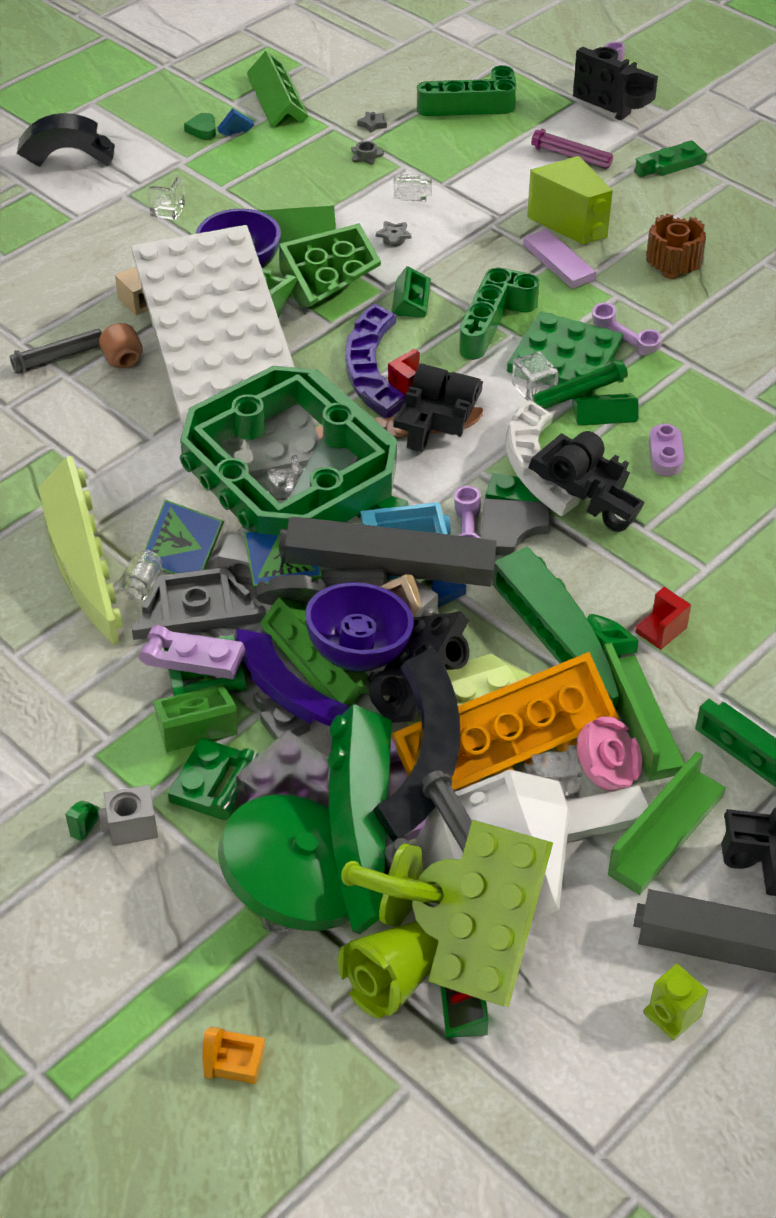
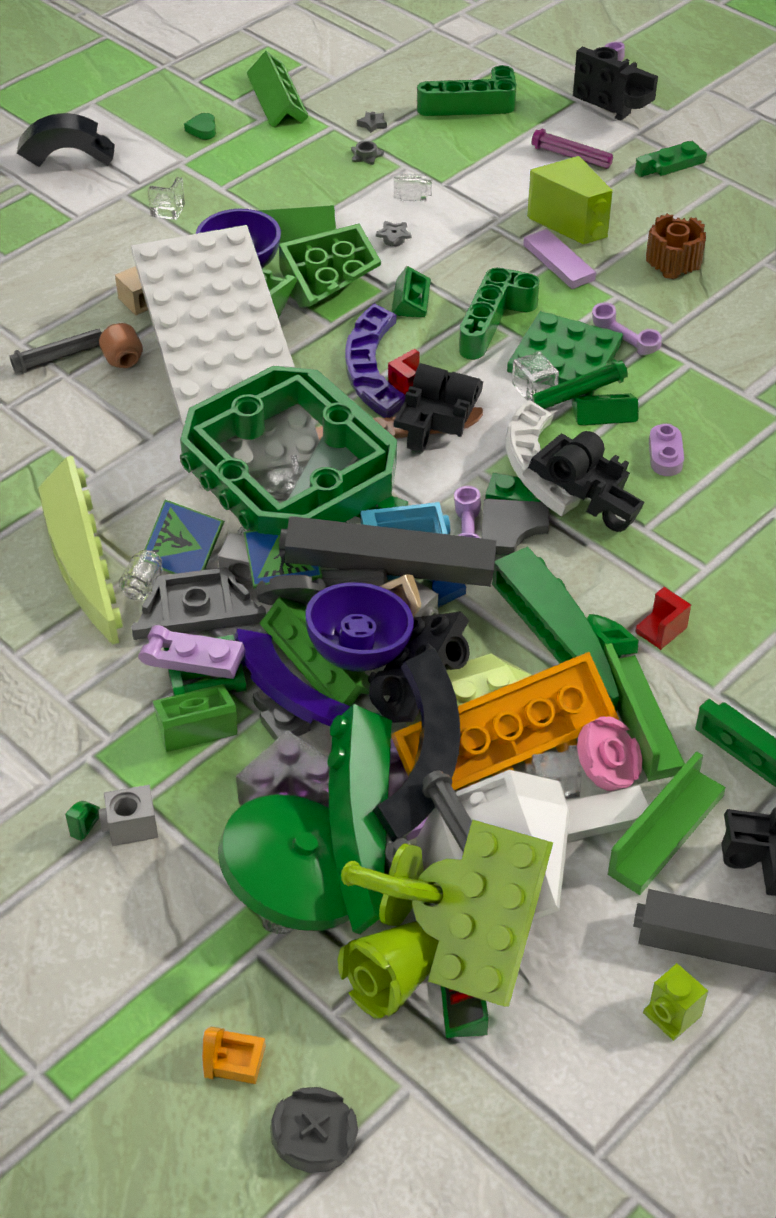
(203, 775): green plate -> none
(235, 123): blue tile -> none
(313, 1130): none -> dark grey tile

